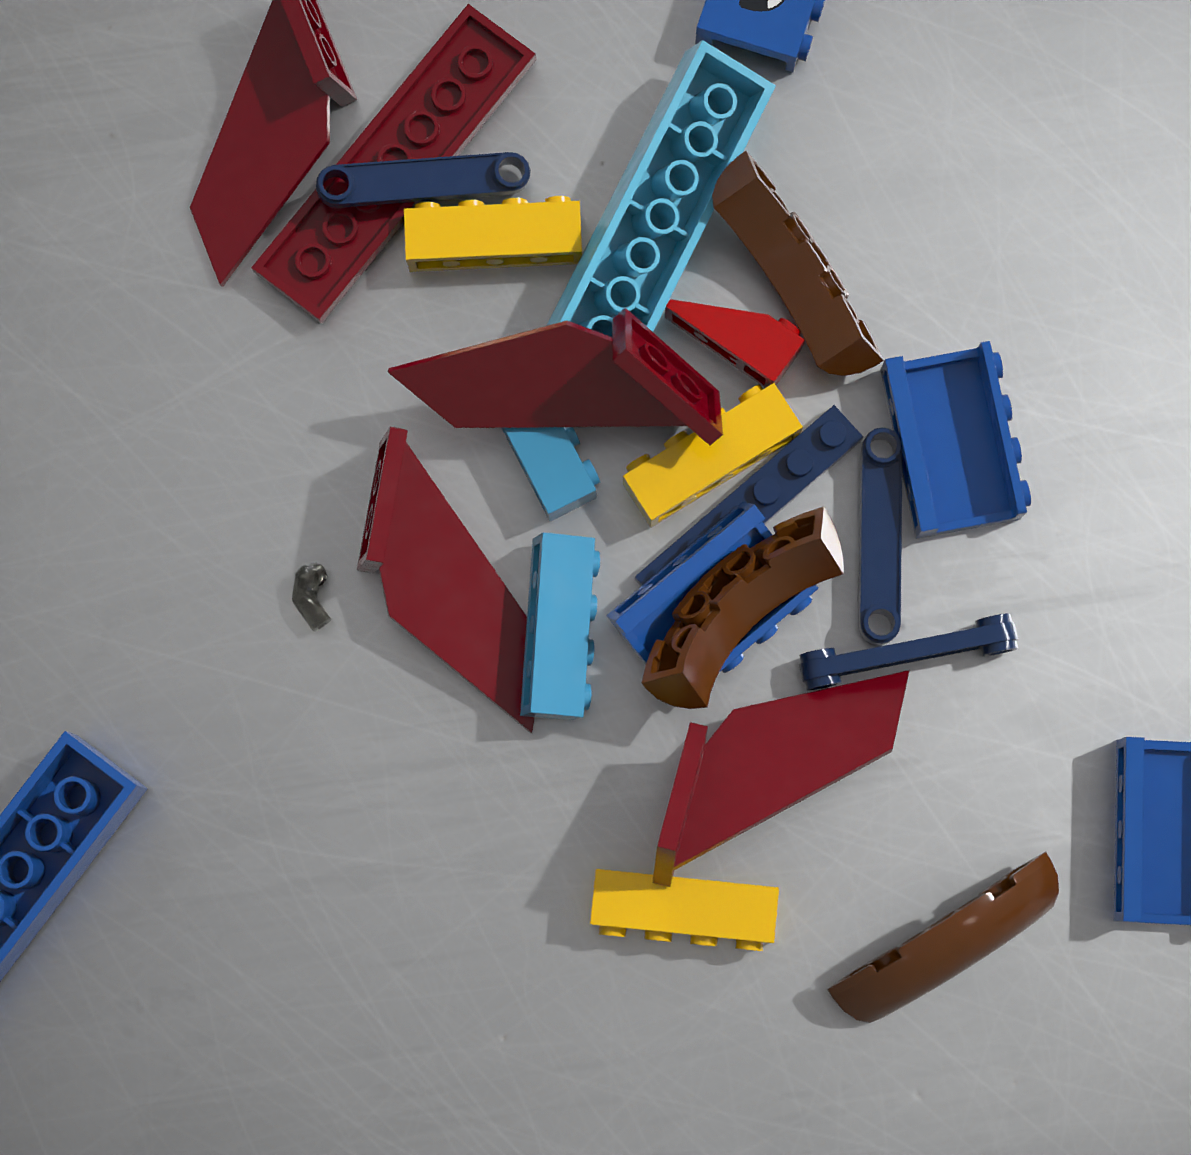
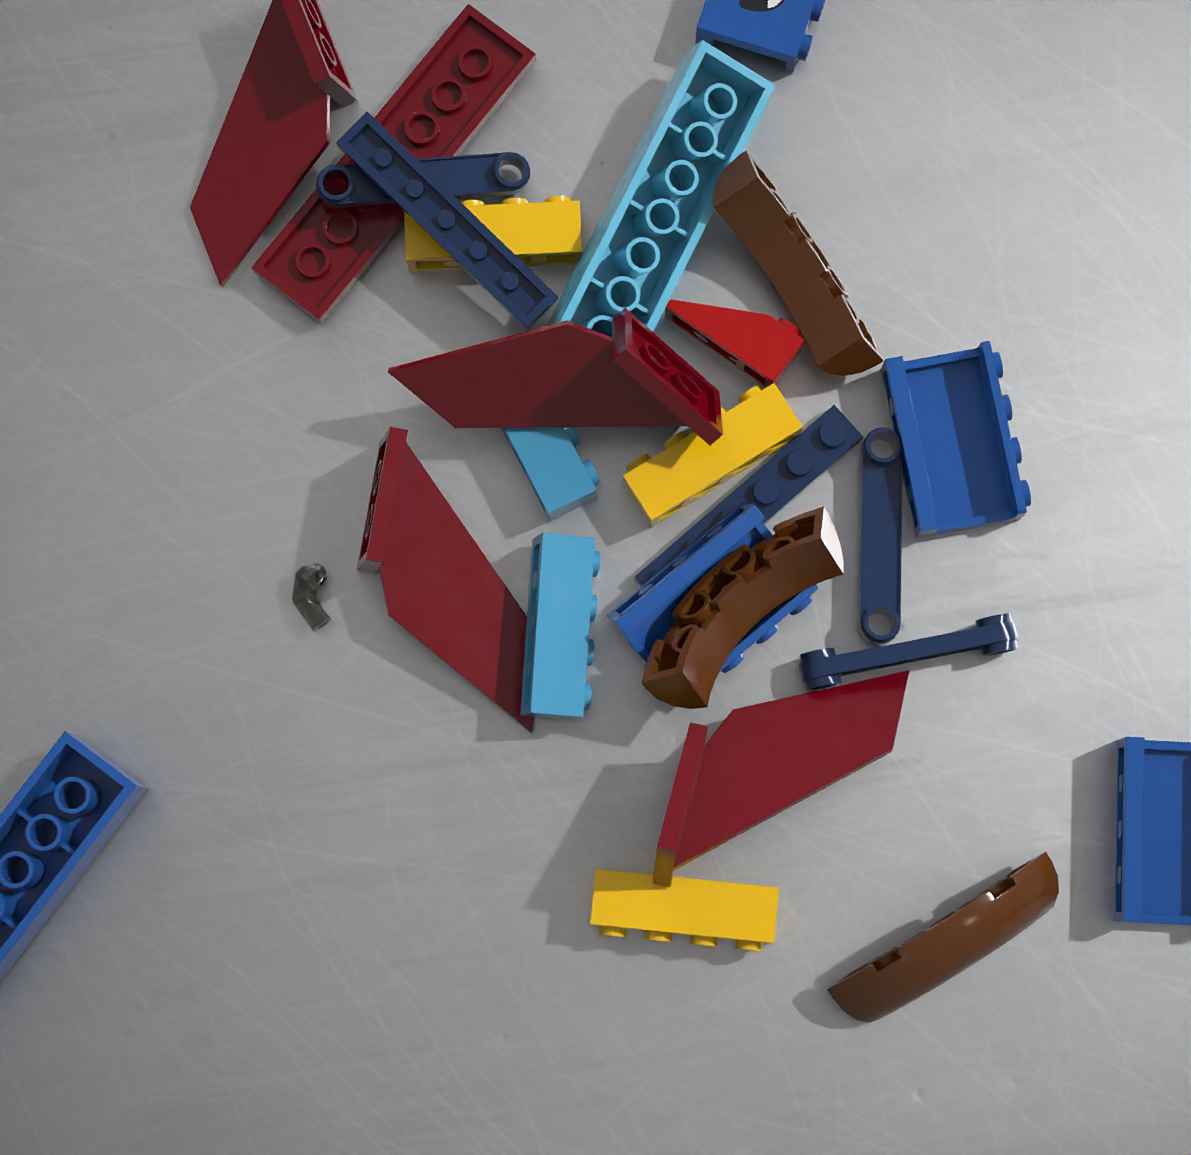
(447, 220): none -> dark blue plate

